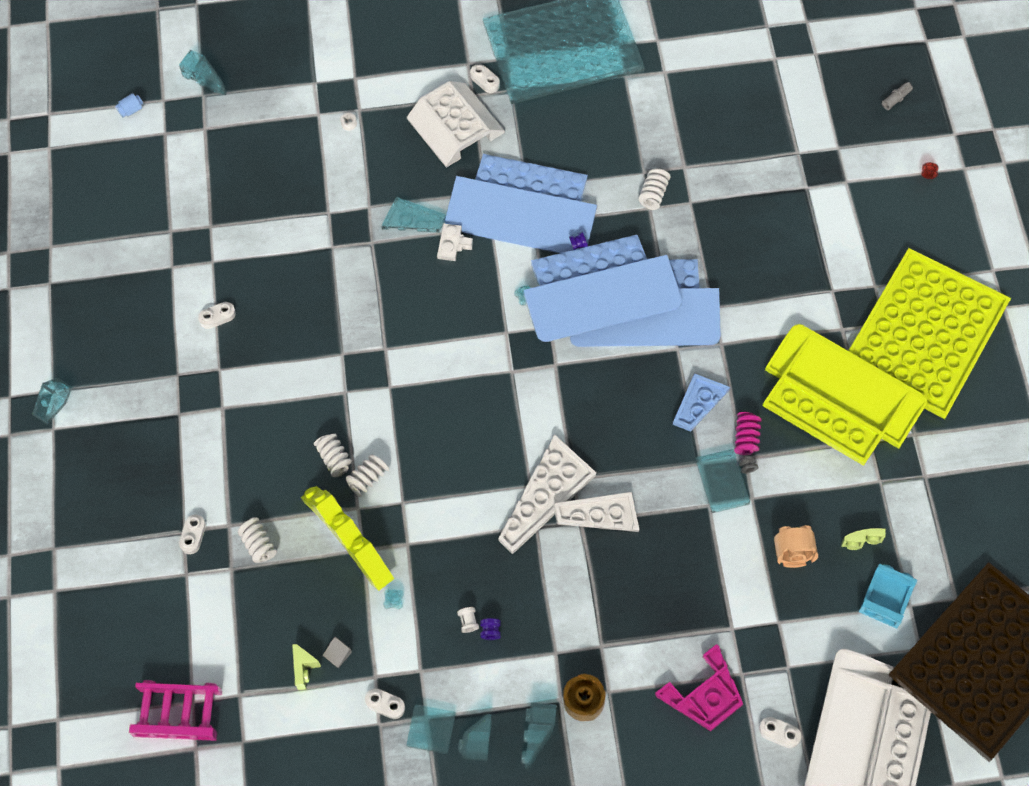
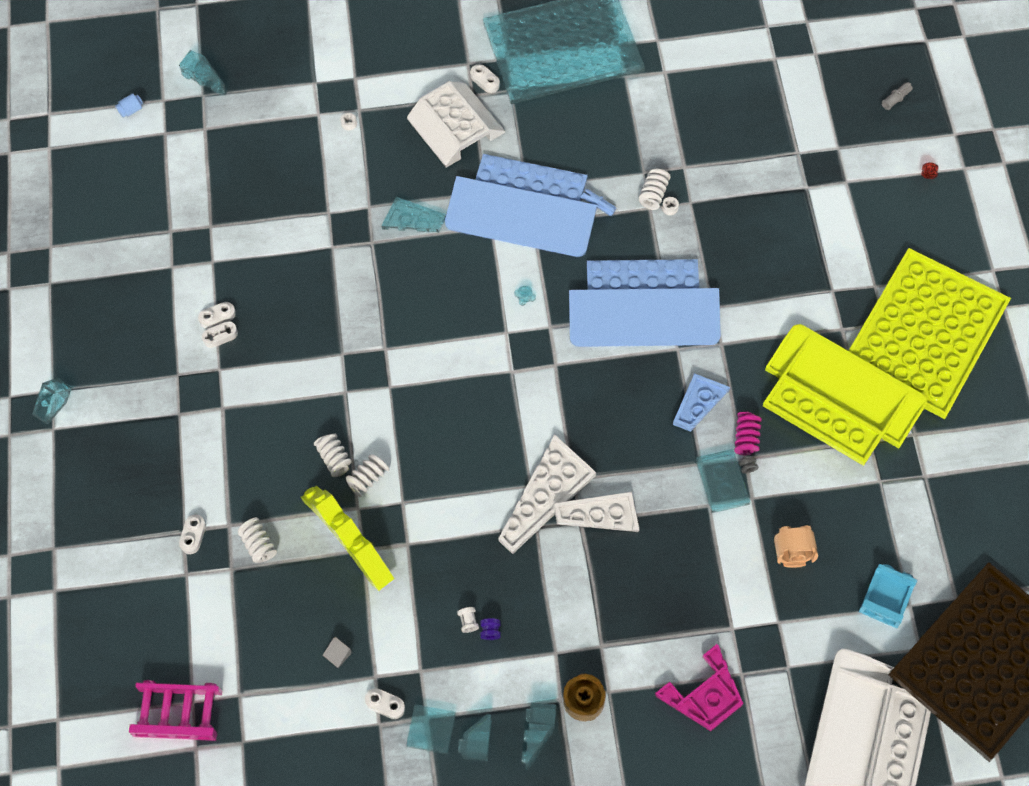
(219, 334): none -> white beam
(302, 661): yellowish green slope -> none
(397, 594): clear light blue plate -> none
(452, 242): white hinge -> none
(578, 241): dark purple wheel -> none
(599, 288): light blue slope -> none
(601, 204): none -> light blue axle
(668, 201): none -> white bush
(780, 731): white plate -> none
(857, 539): yellowish green slope -> none

